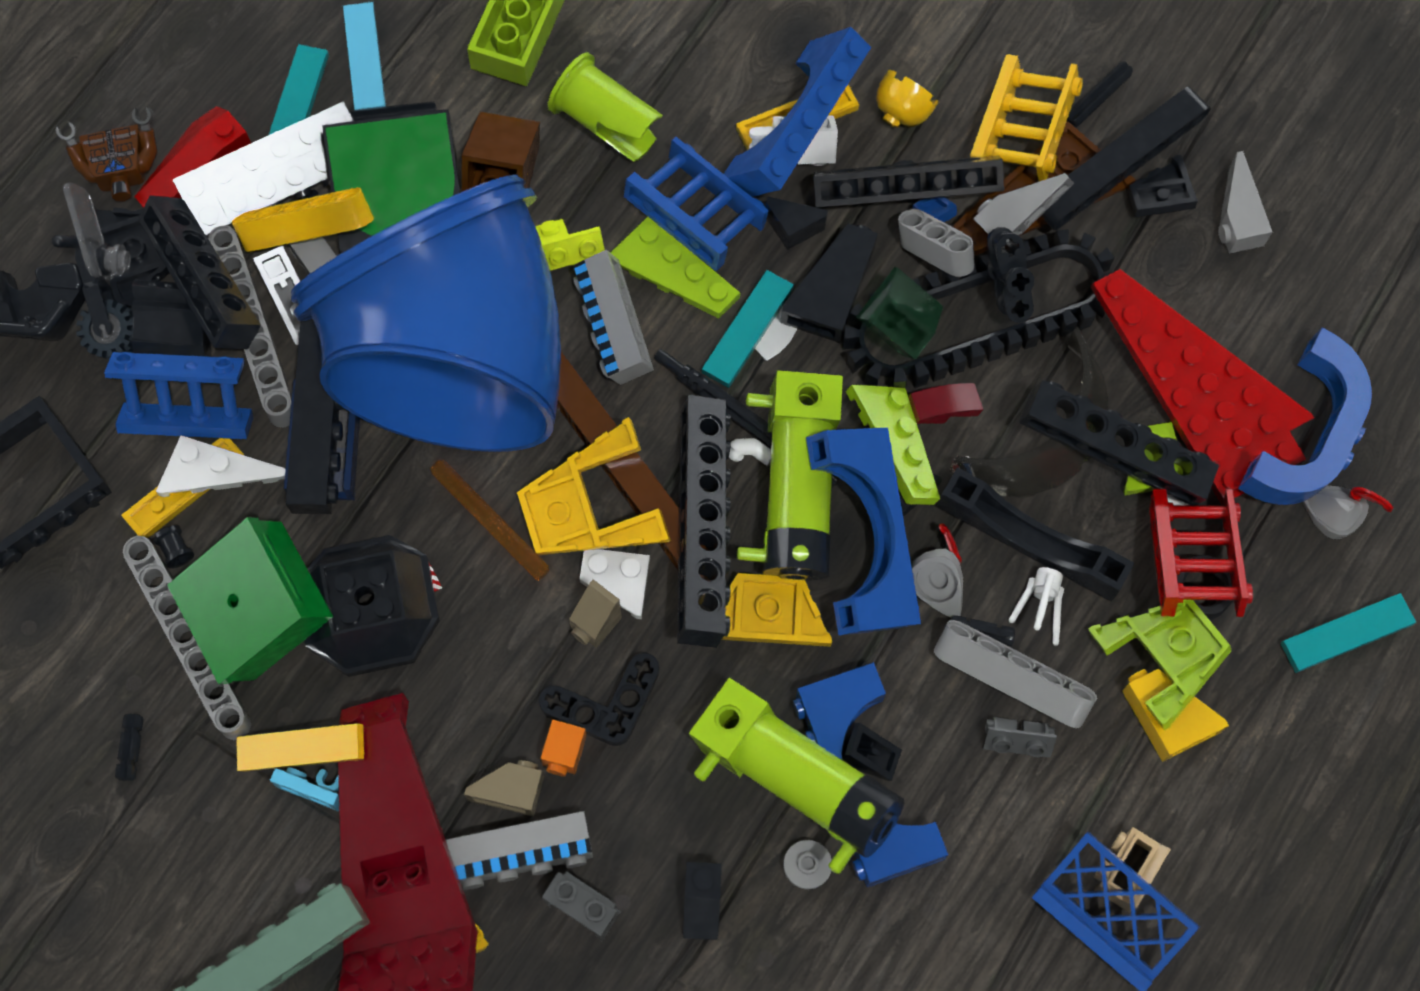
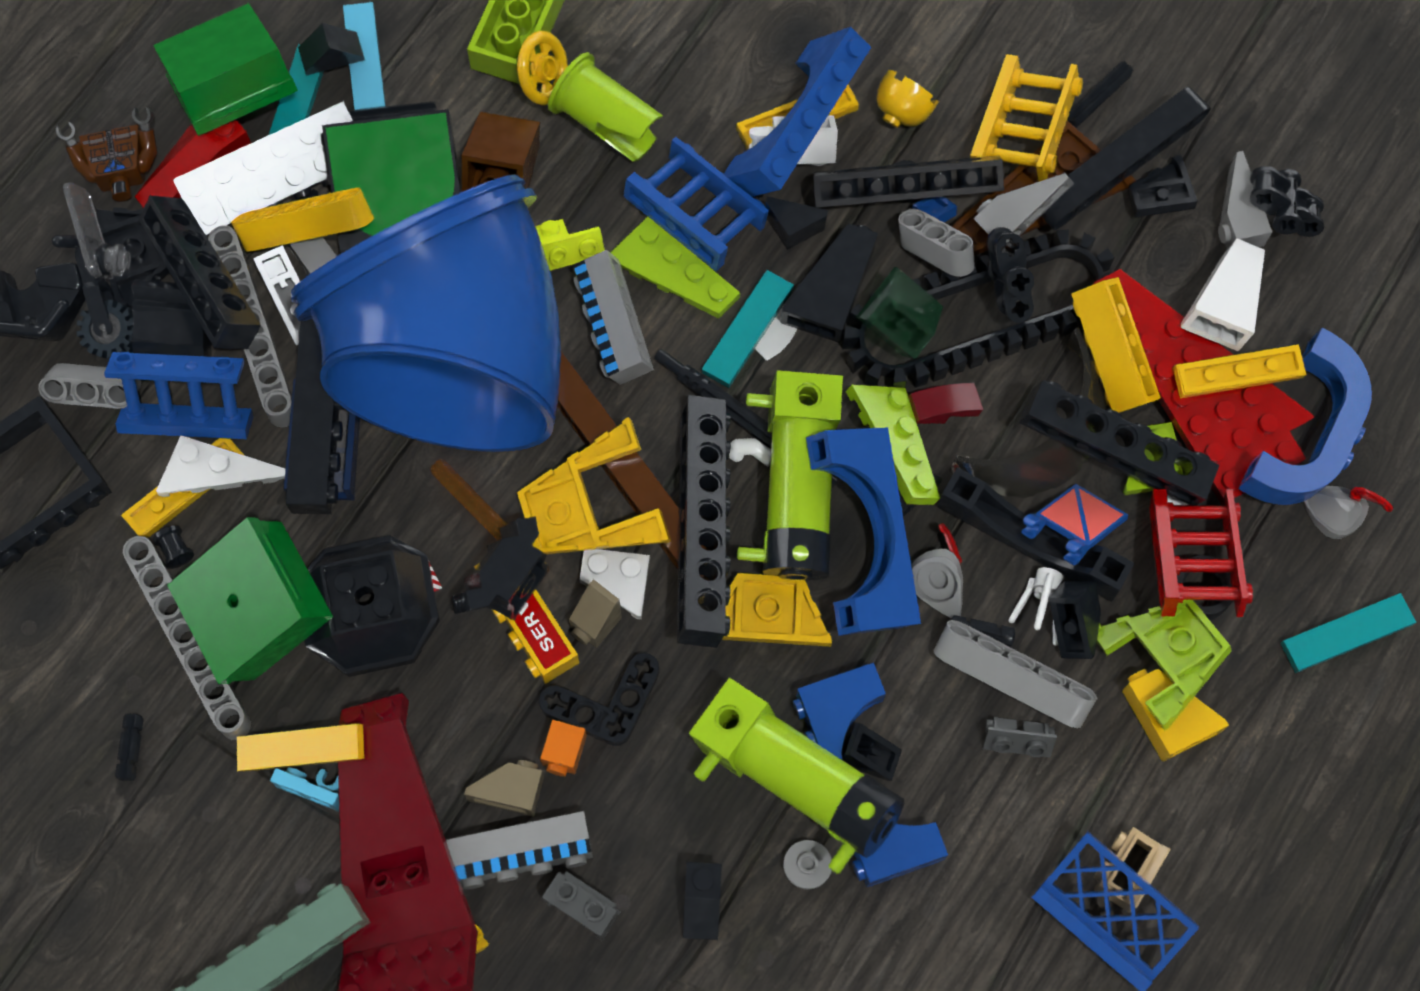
(77, 392): none -> light grey beam
(225, 69): none -> green container
(330, 48): none -> black slope
(506, 573): none -> black slope
(541, 639): none -> brick
(542, 66): none -> yellow plate
(1076, 618): none -> black slope
(1078, 517): none -> flag
(1115, 345): none -> yellow brick
(1230, 298): none -> white slope
(1239, 371): none -> yellow tile
(1279, 196): none -> black axle

